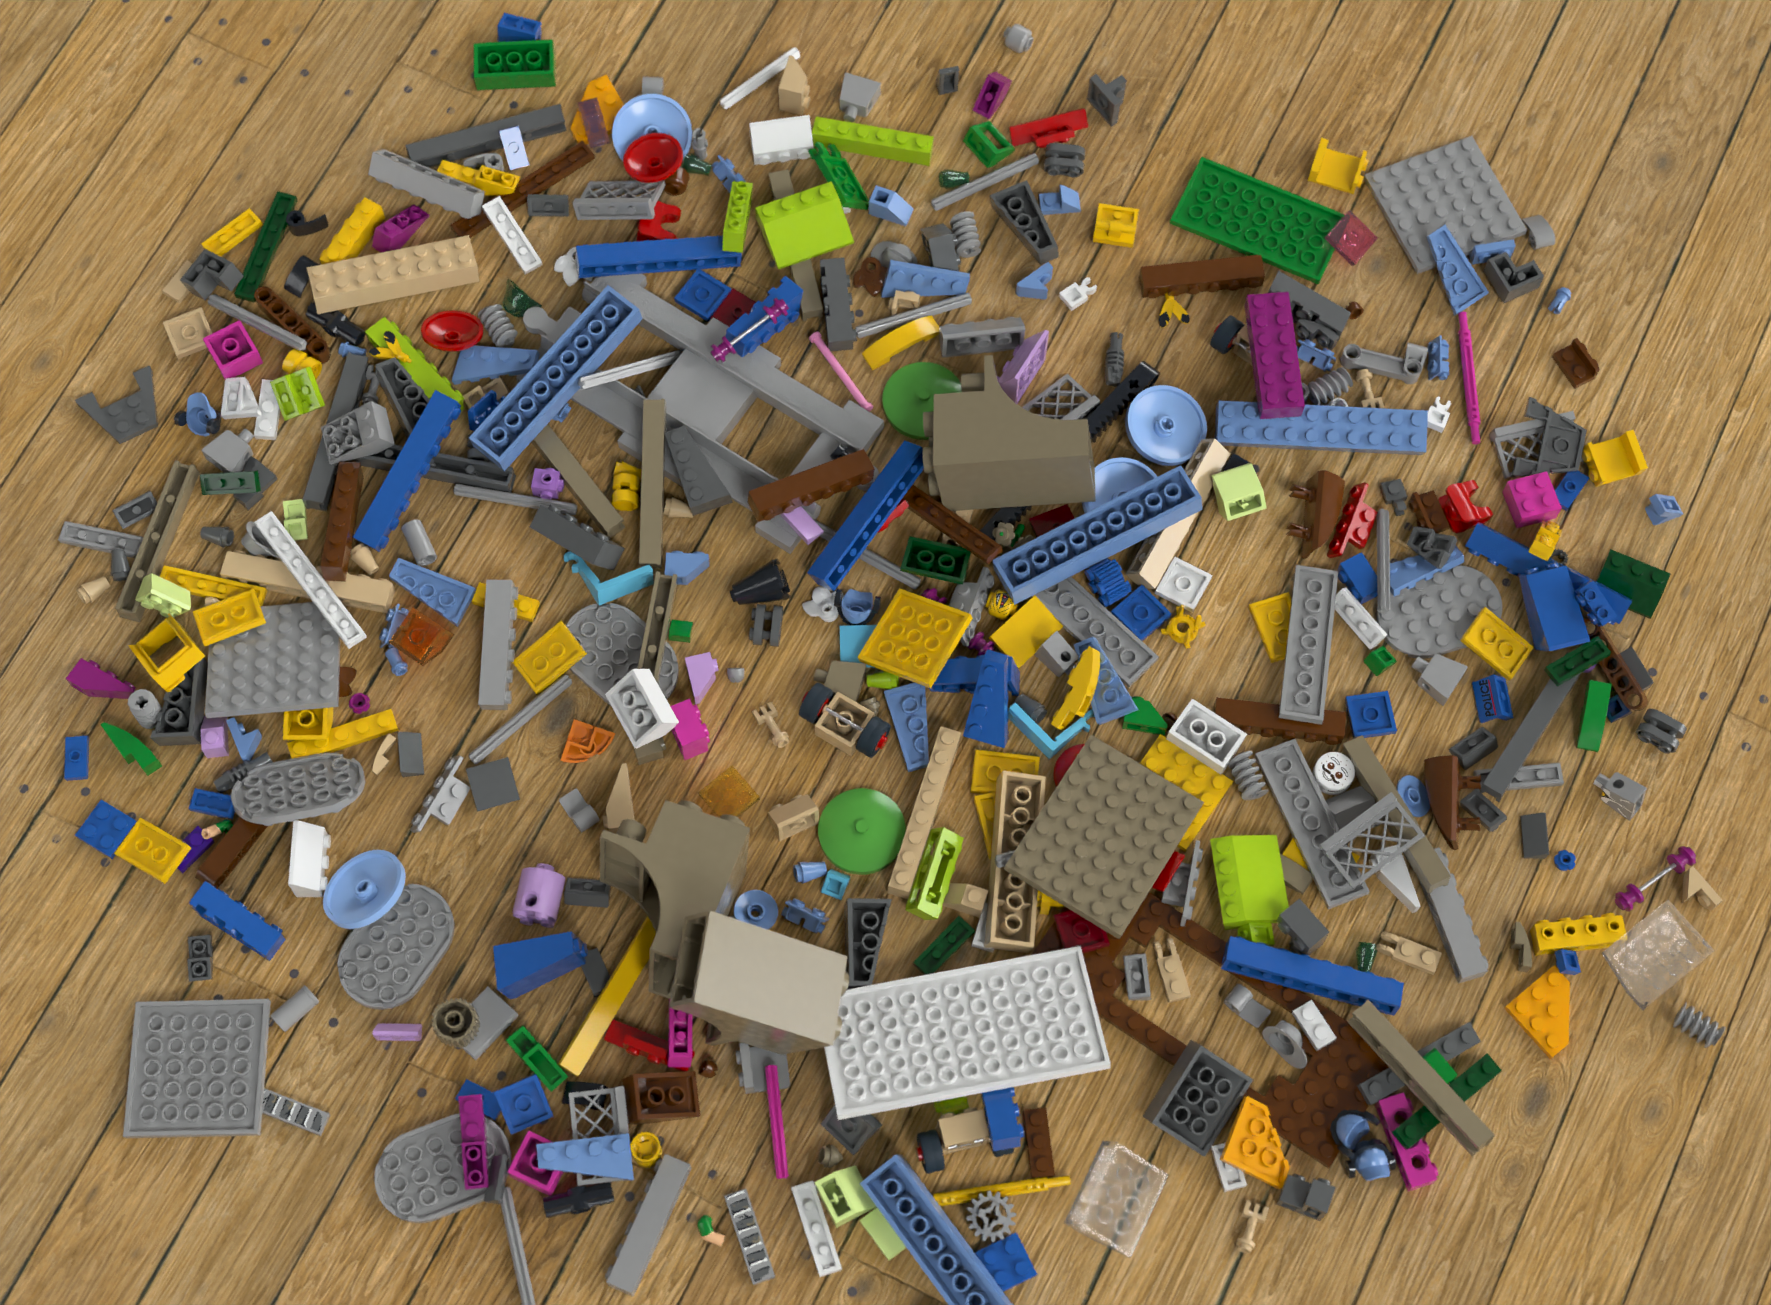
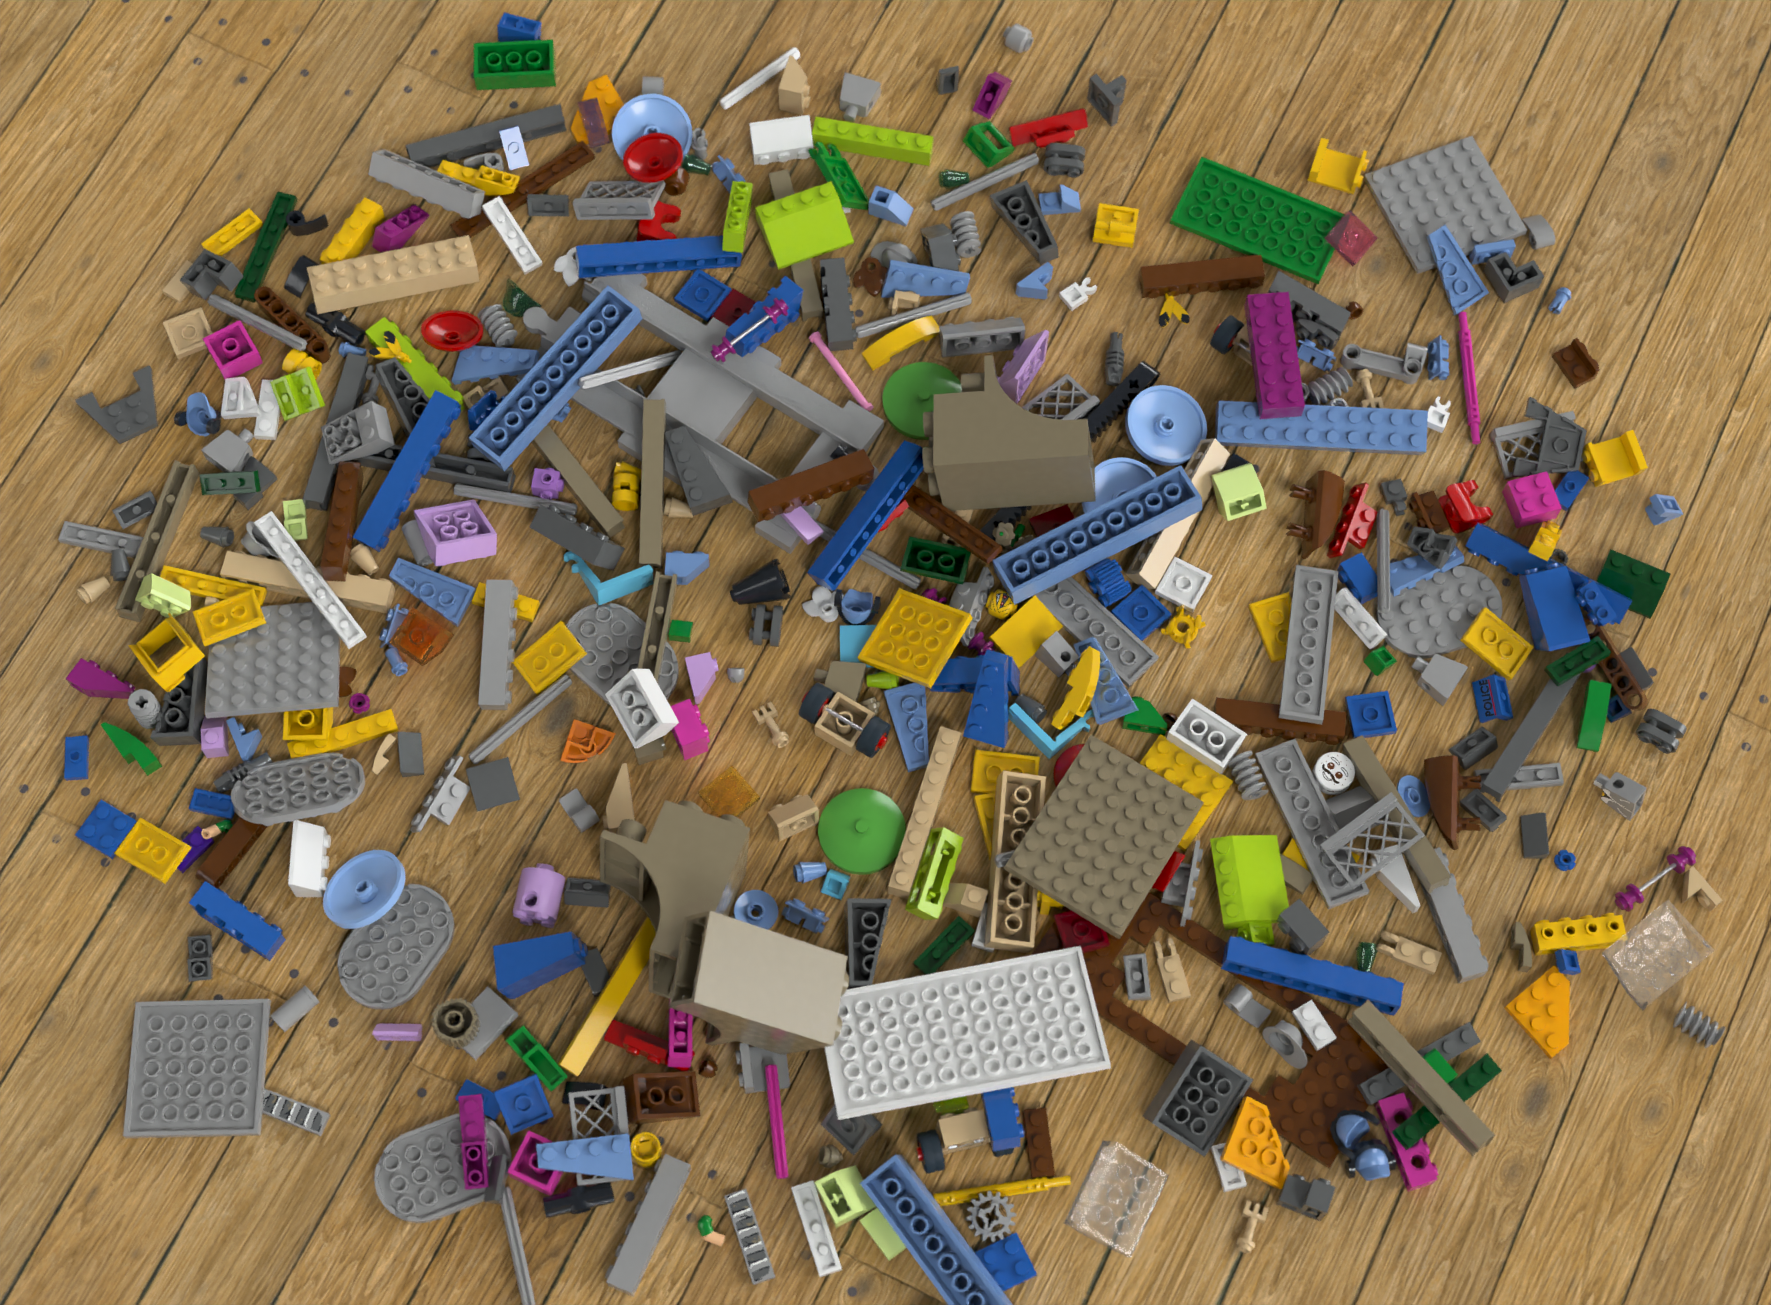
(456, 532): none -> lavender slope

